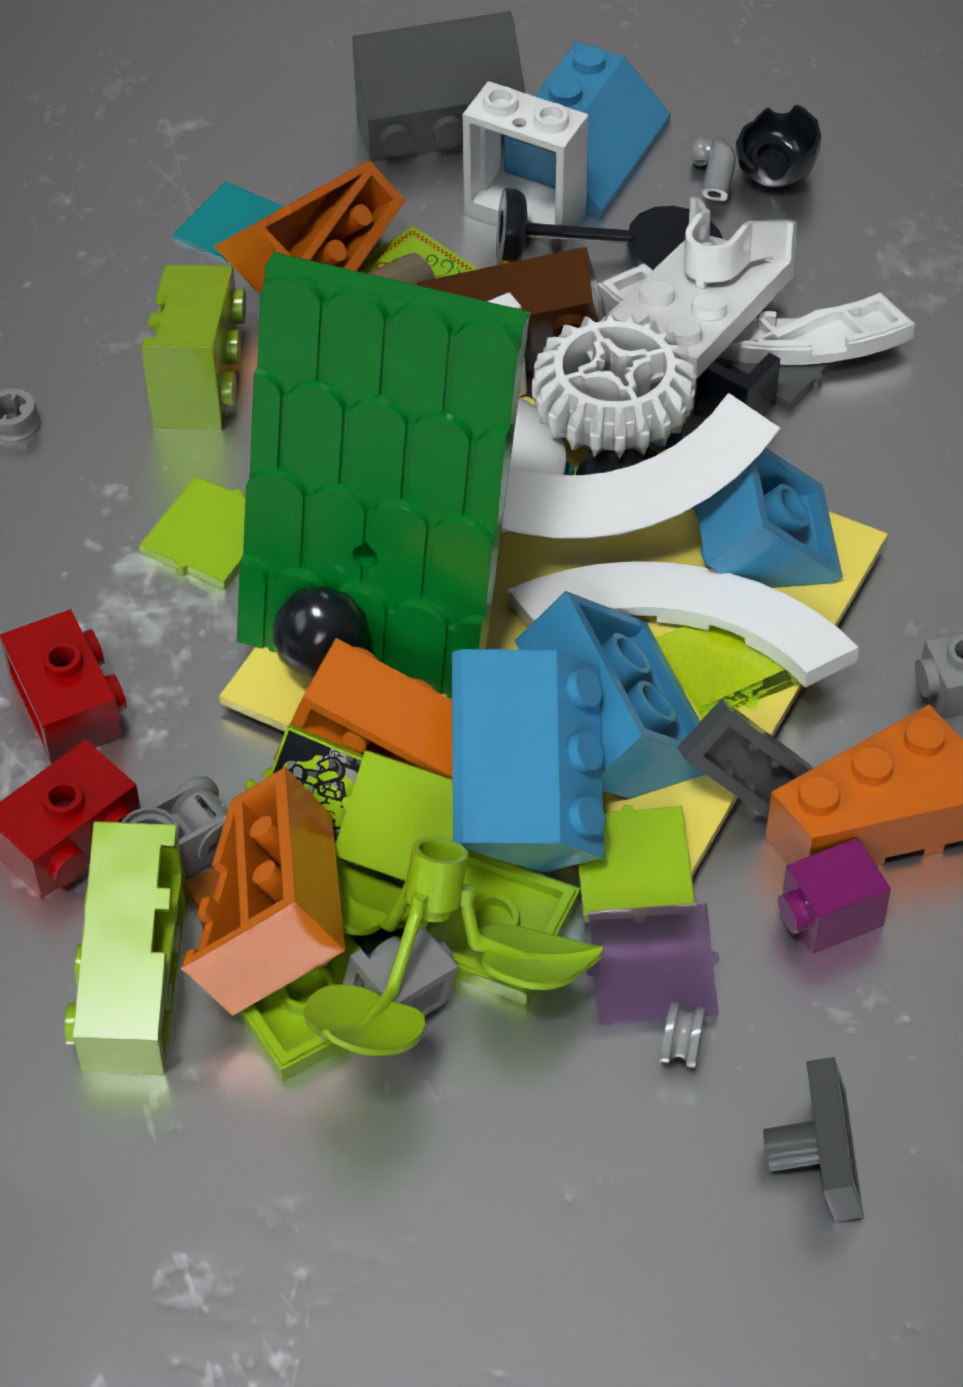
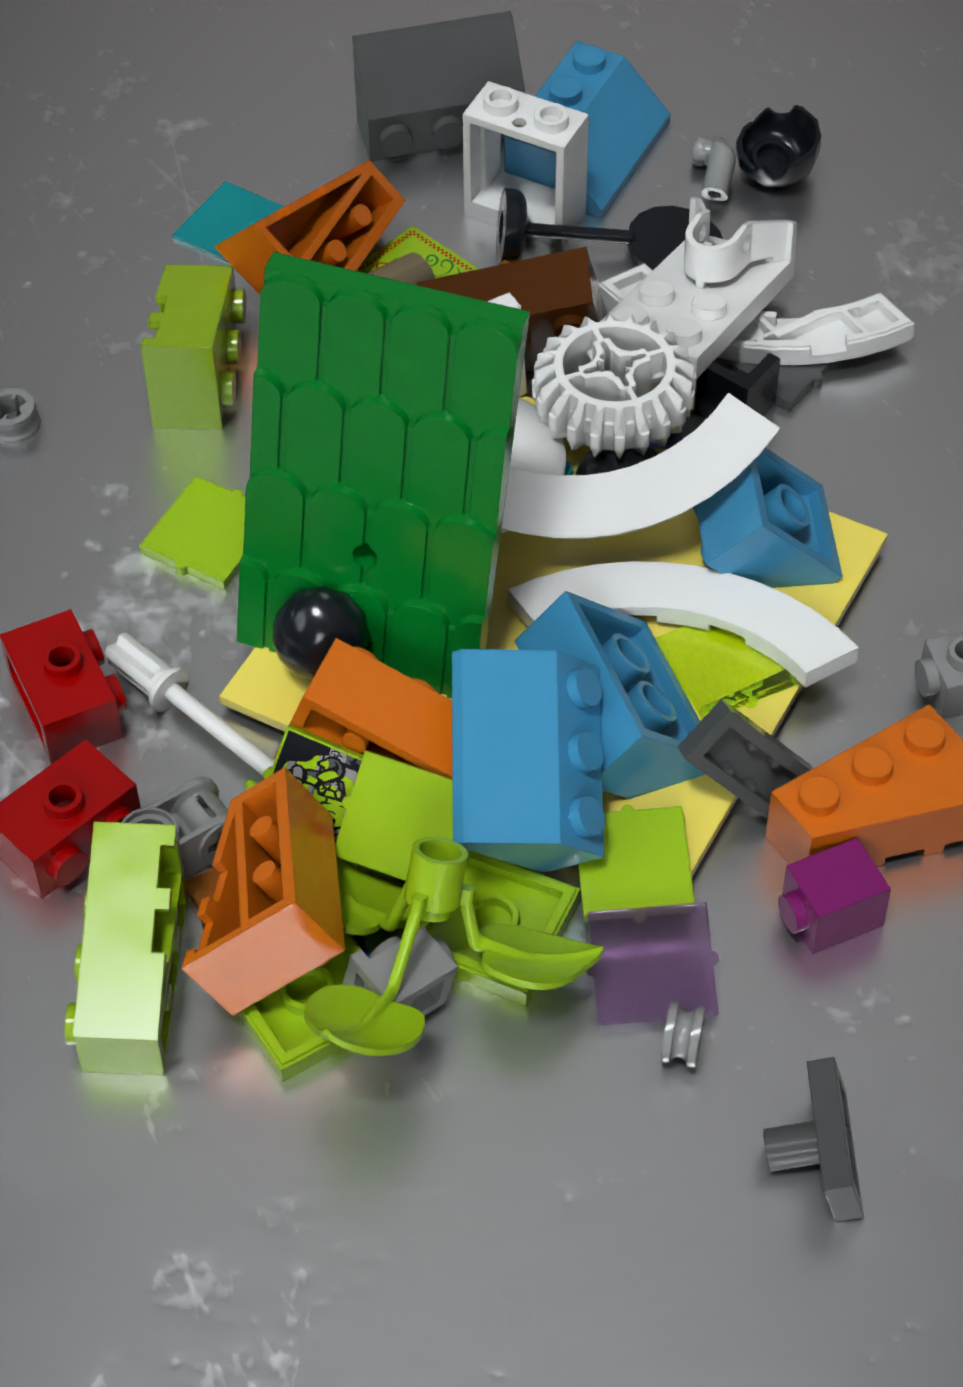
(168, 688): none -> white piece

